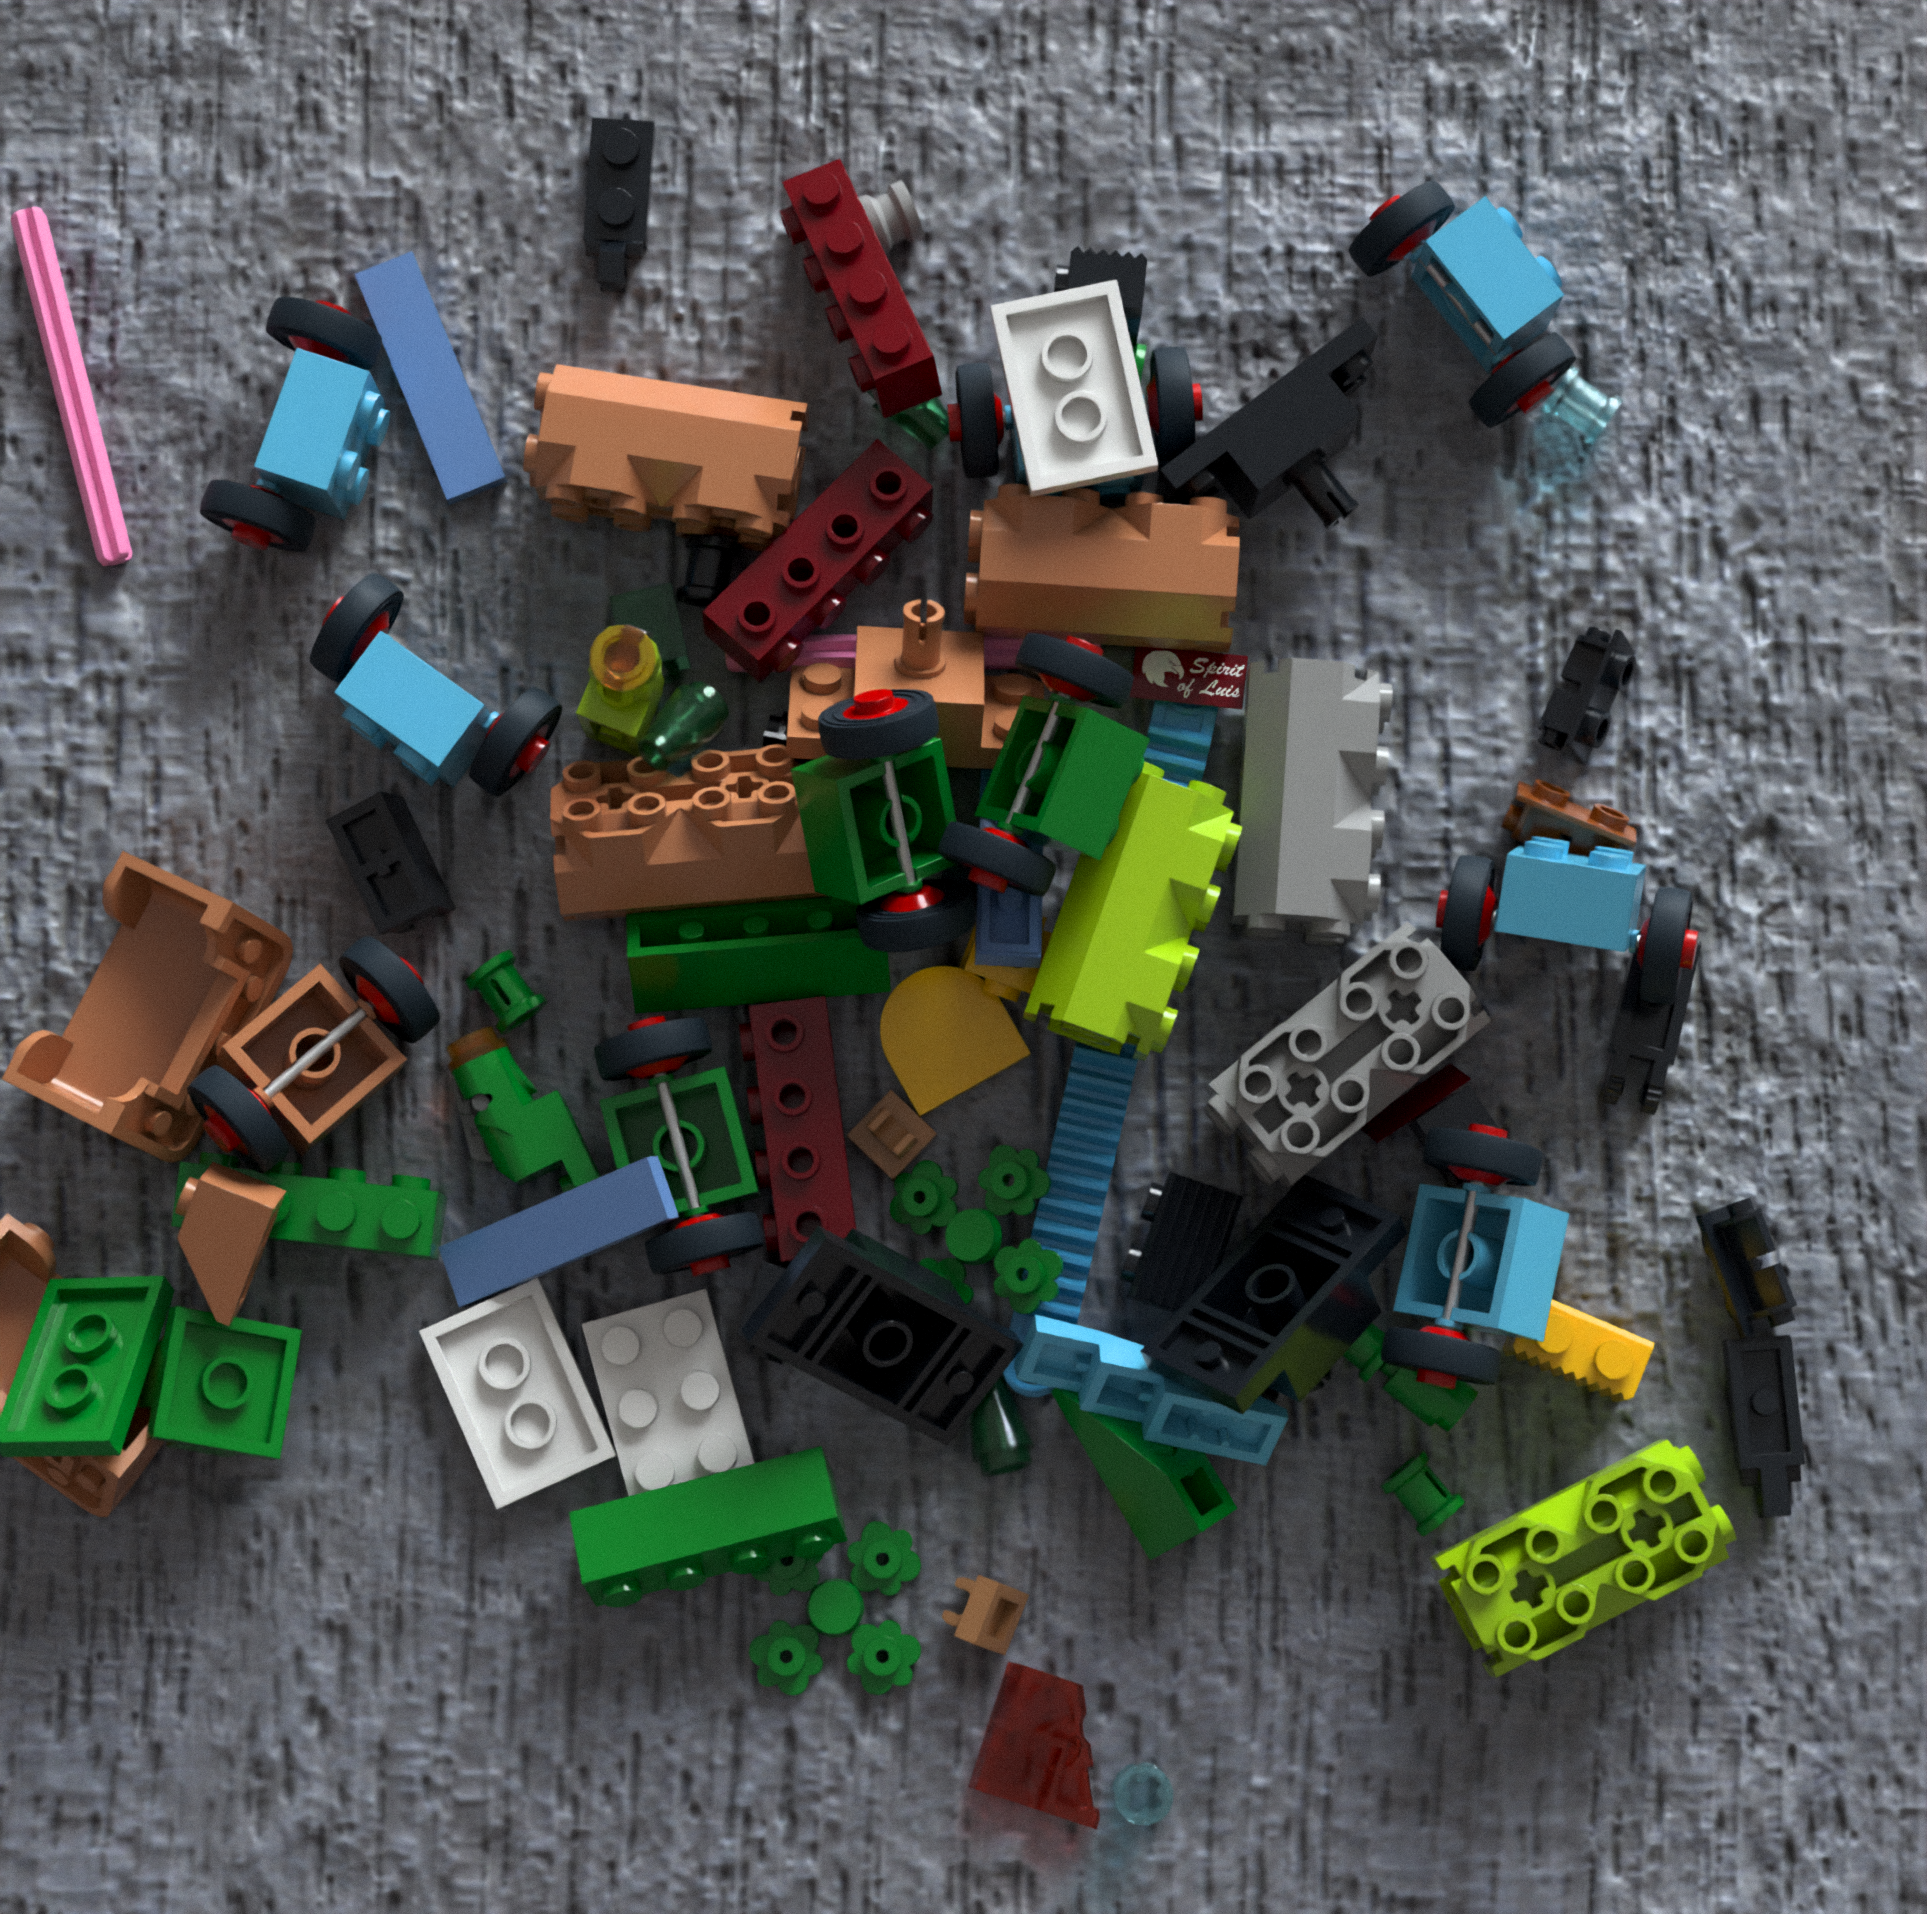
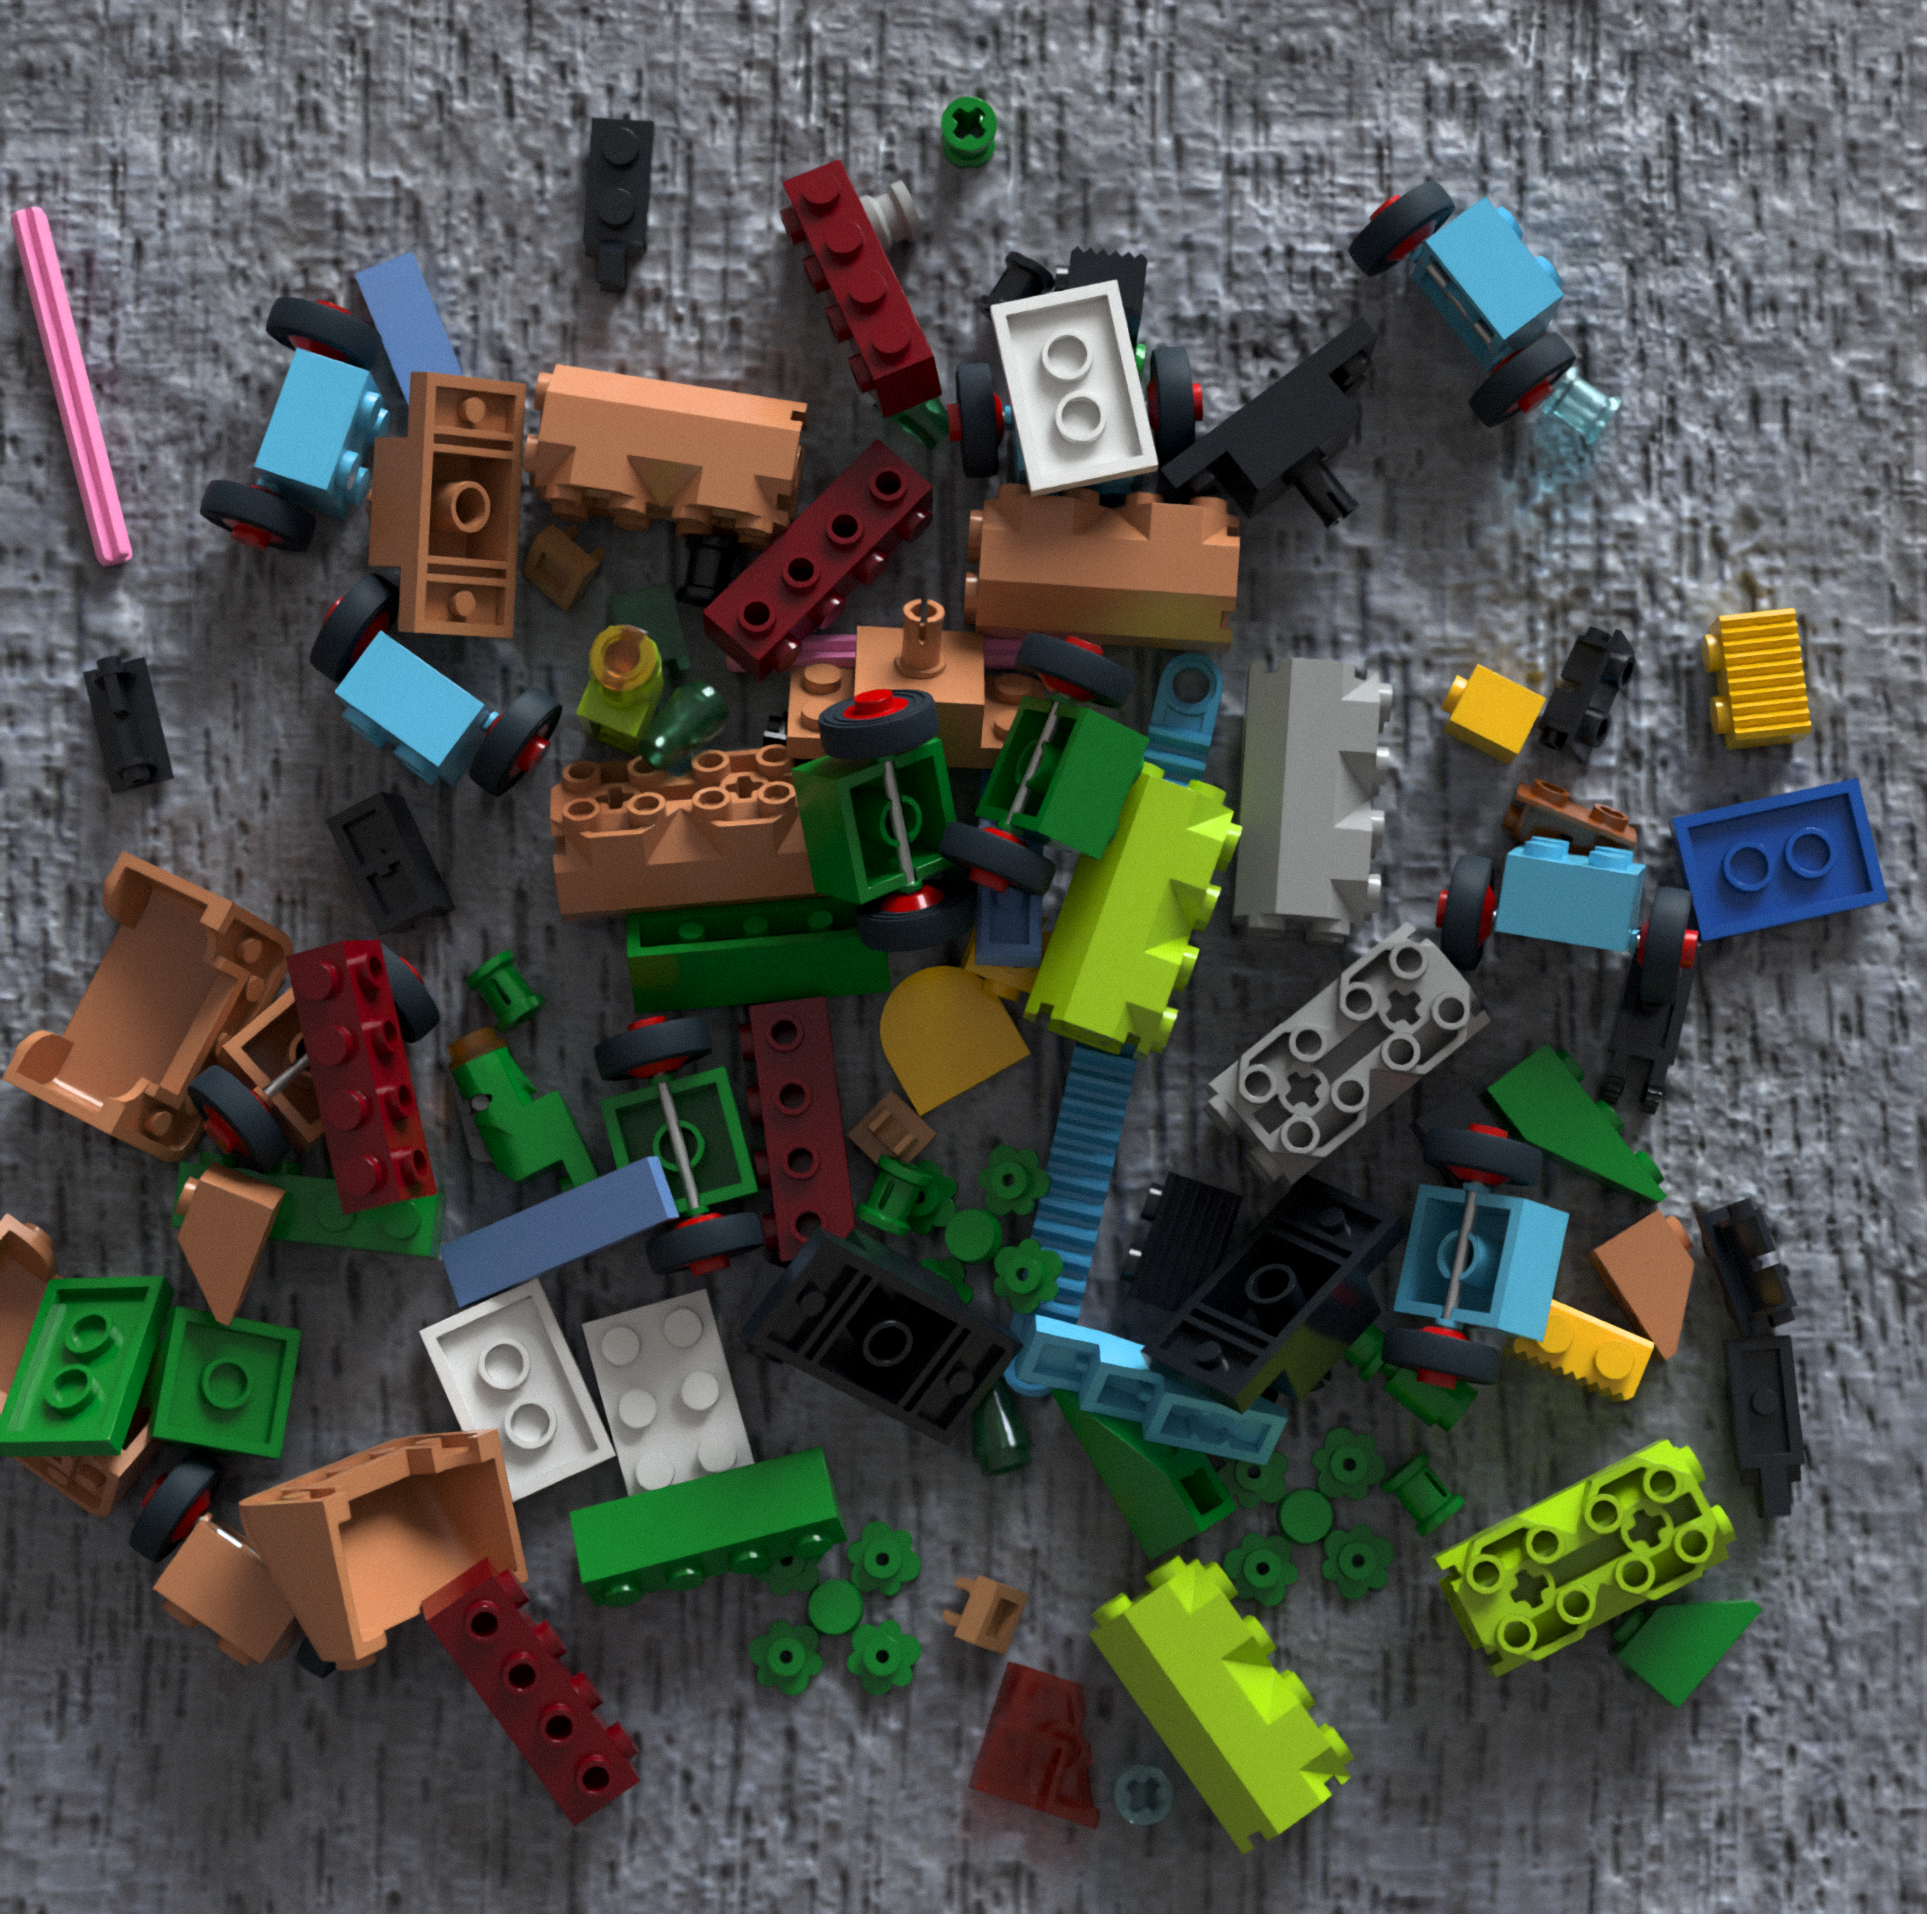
(128, 723): none -> black hinge
(216, 1571): none -> nougat brick
(361, 1075): none -> dark red brick
(383, 1533): none -> nougat windscreen
(452, 505): none -> nougat brick
(531, 1689): none -> dark red brick
(561, 566): none -> medium nougat tile
(893, 1195): none -> green bush
(966, 114): none -> green bush
(1020, 280): none -> black bush
(1189, 677): dark red sticker -> none
(1220, 1700): none -> lime brick
(1307, 1518): none -> green plant
(1415, 1102): dark red sticker -> none
(1491, 713): none -> yellow brick
(1551, 1111): none -> green slope
(1649, 1277): none -> nougat slope
(1678, 1643): none -> green slope
(1757, 679): none -> yellow brick
(1778, 860): none -> blue plate

